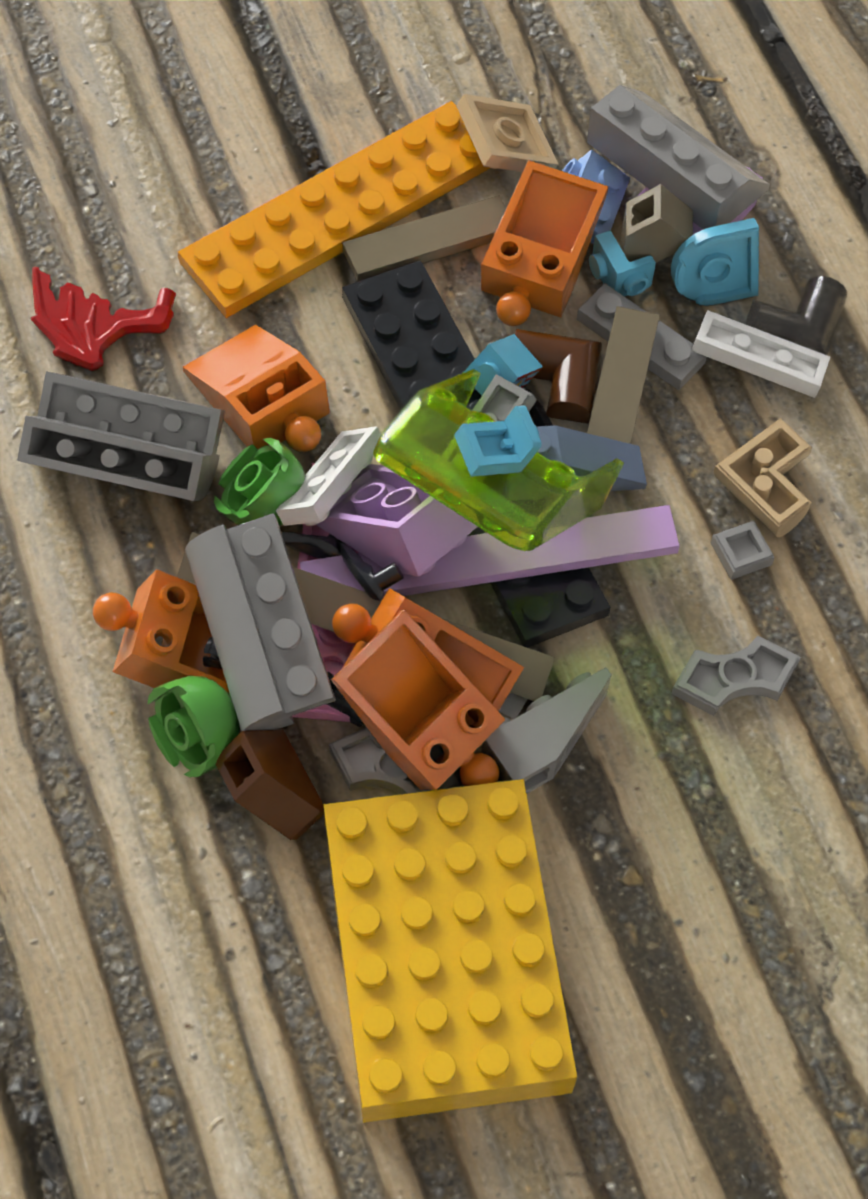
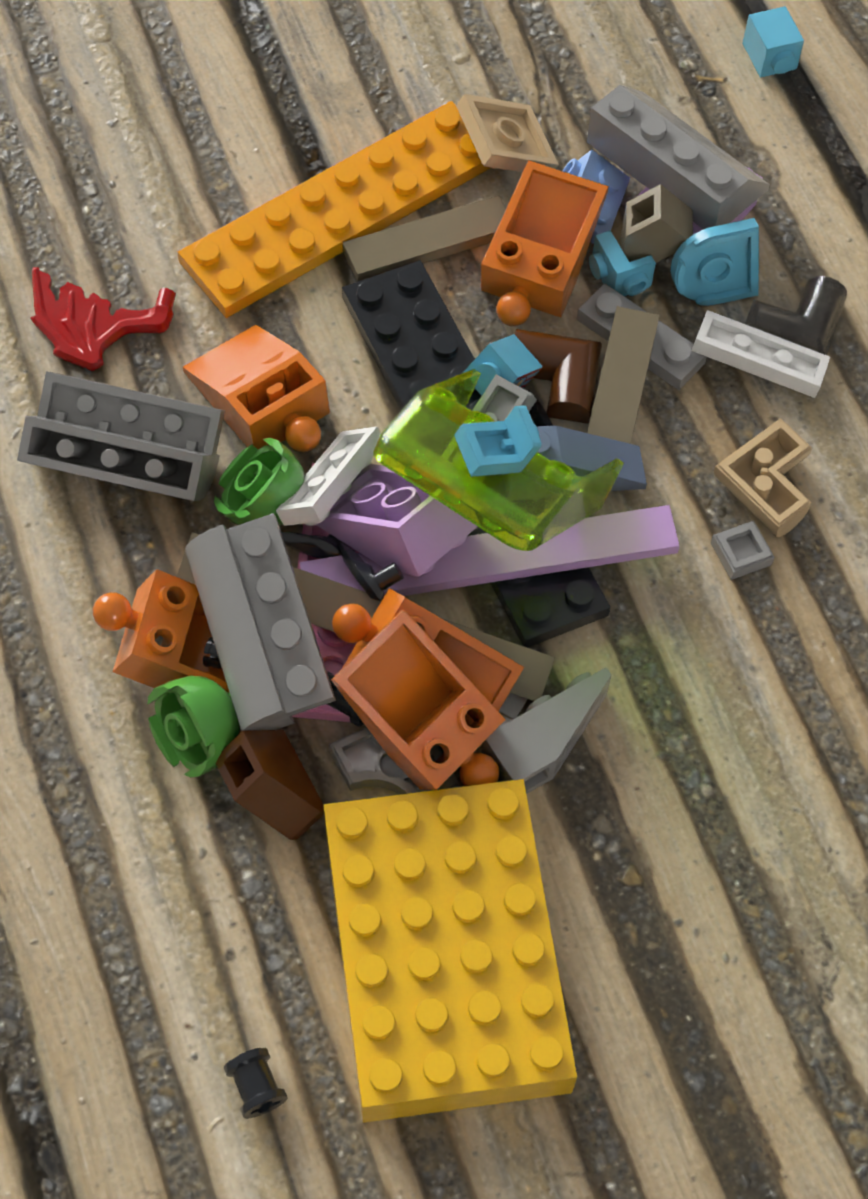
(255, 1082): none -> black bush
(715, 679): light grey tile -> none
(773, 41): none -> medium azure brick

